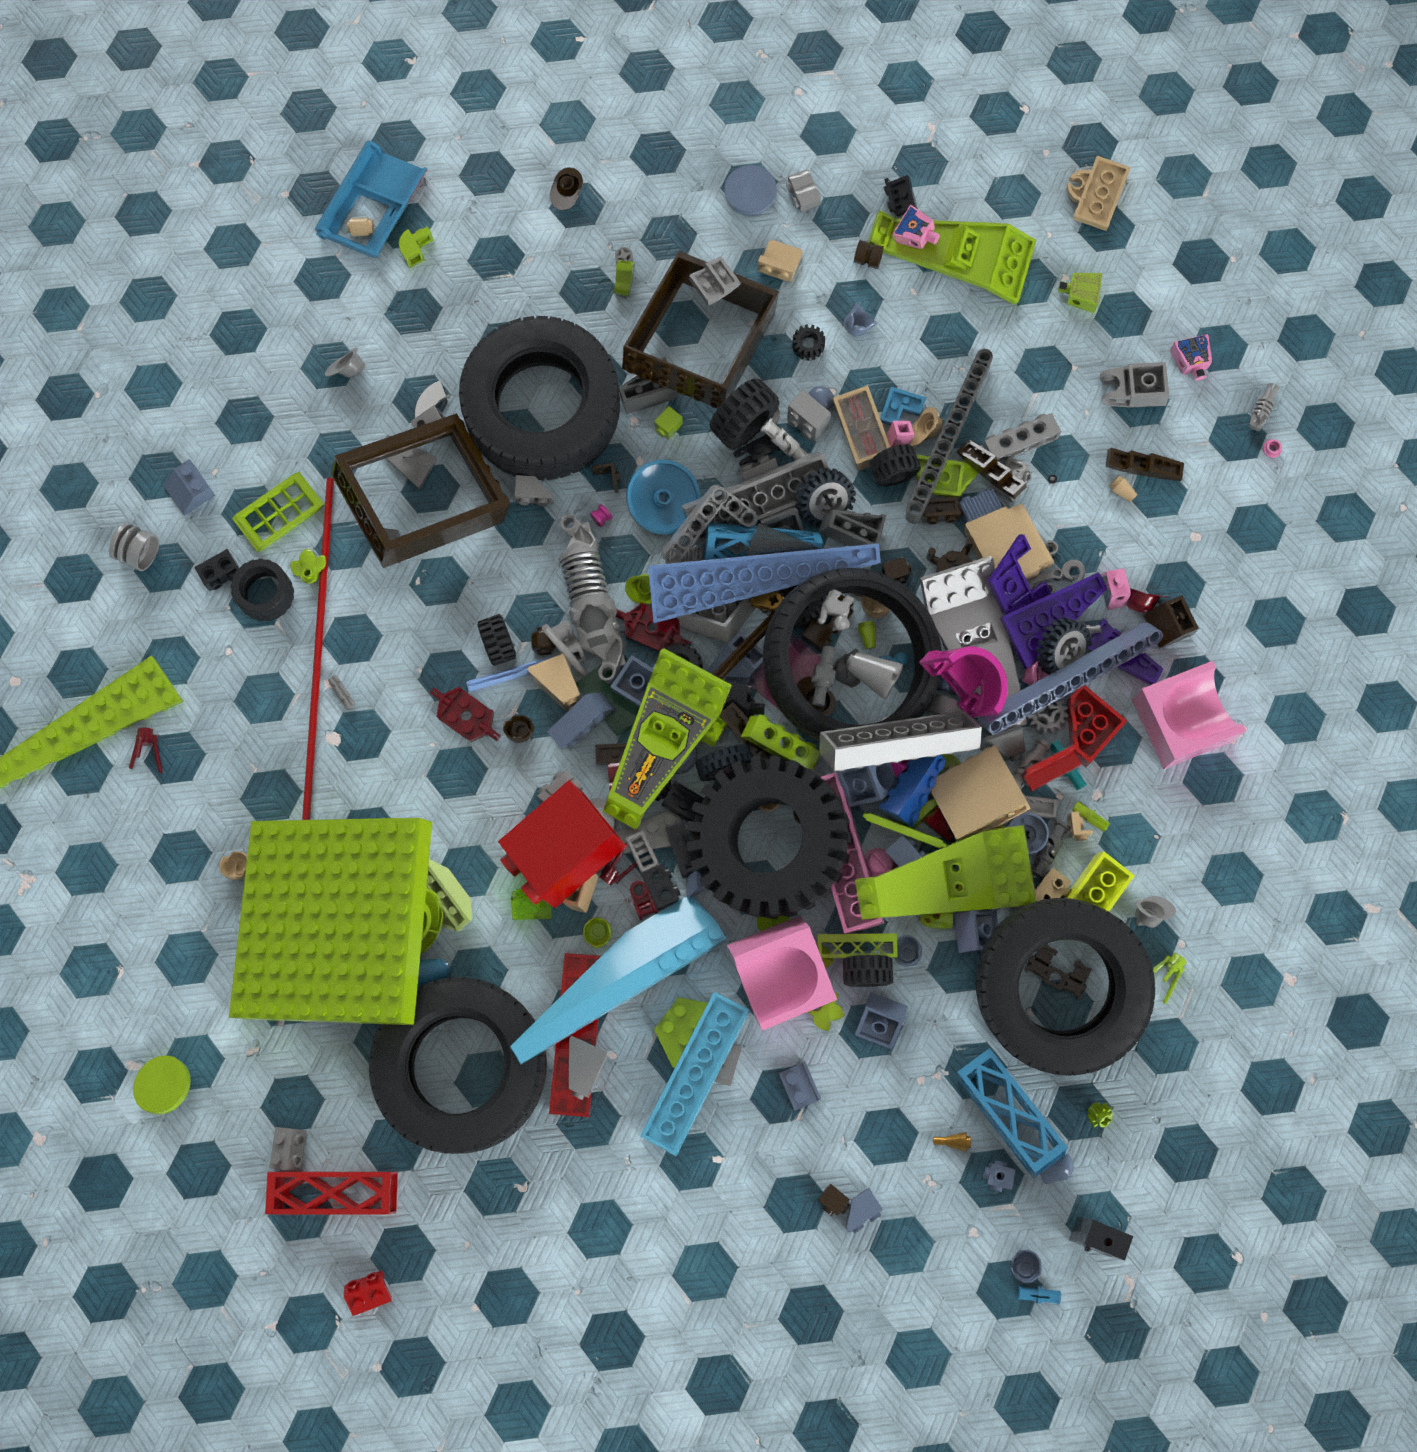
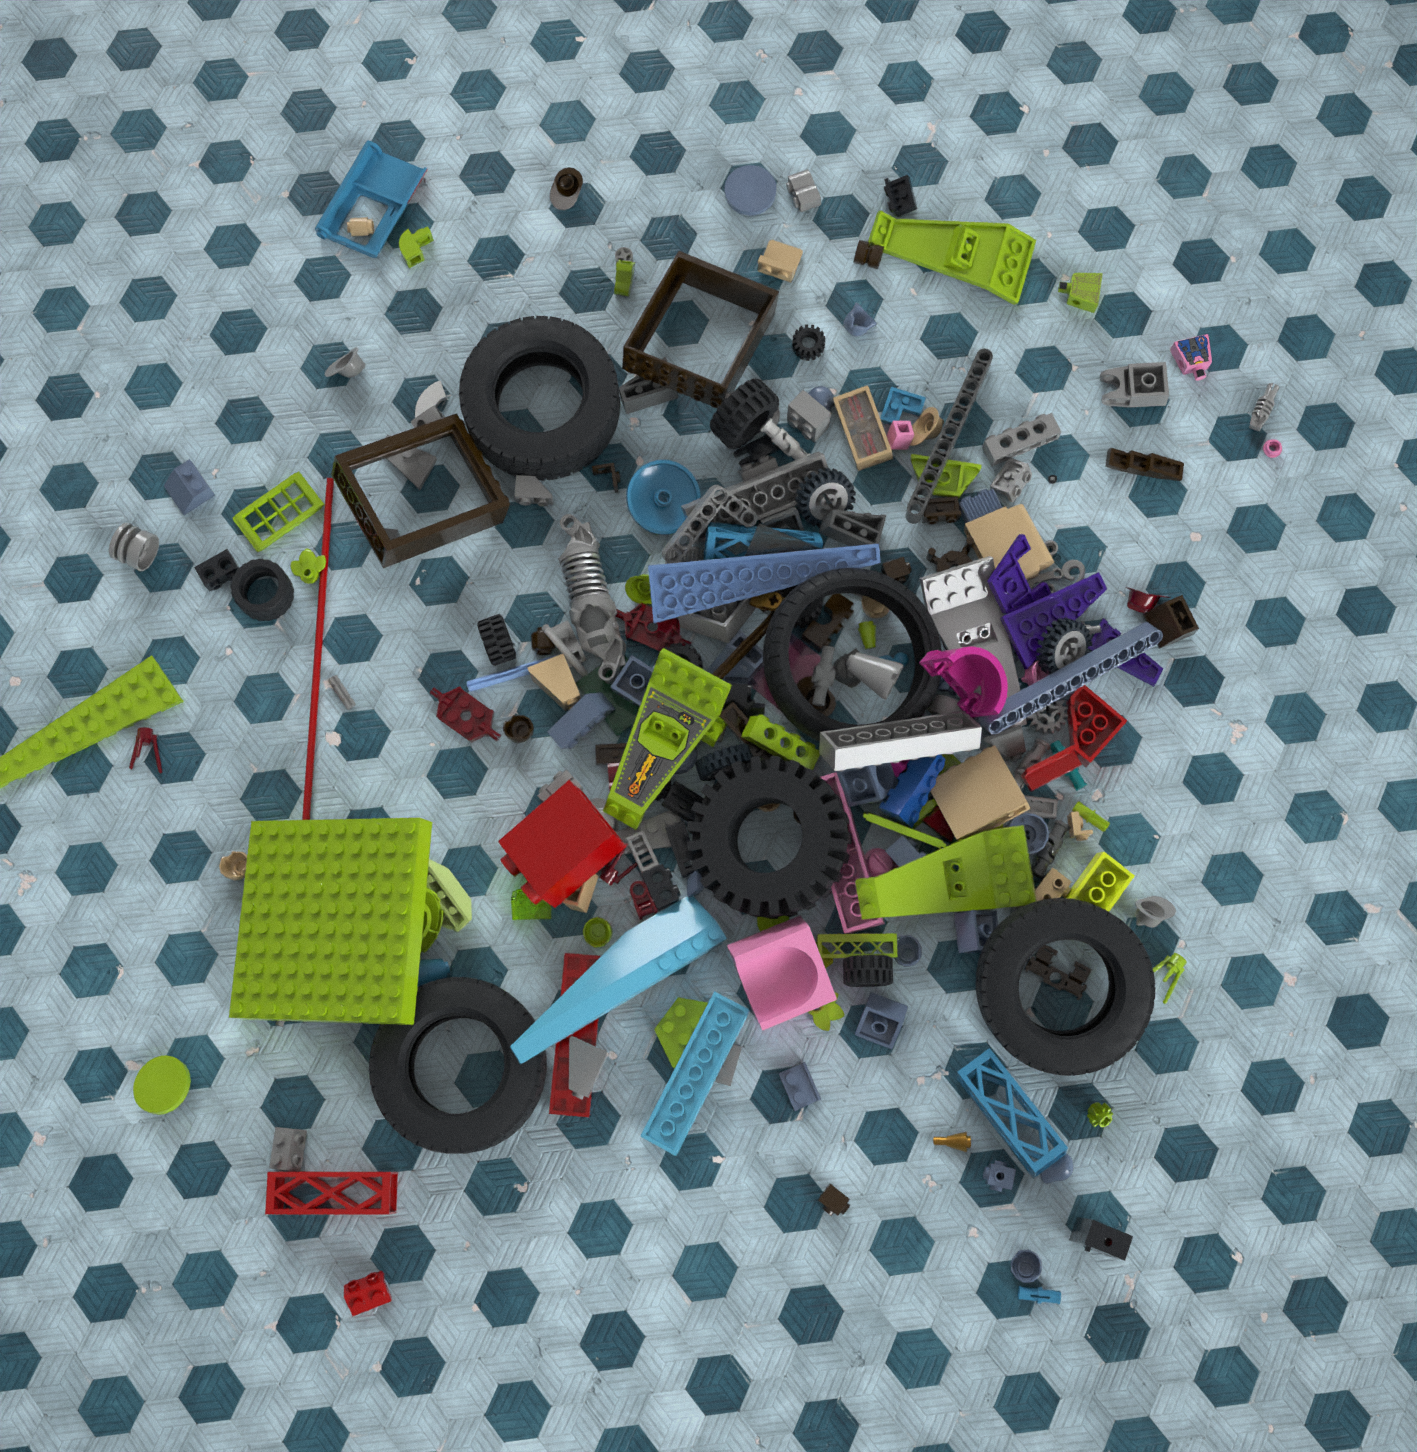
(601, 515): dark pink wheel -> none
(668, 423): lime brick -> none
(714, 280): light grey slope -> none
(836, 608): light grey animal -> none
(862, 1207): sand blue slope -> none
(895, 465): black tyre -> none
(915, 229): bright pink torso -> none
(939, 921): lime rock -> none
(993, 471): dark brown slope -> none
(1098, 192): tan plate -> none
(1117, 586): bright pink torso -> none
(1122, 488): tan cone -> none
(1185, 716): bright pink piece -> none

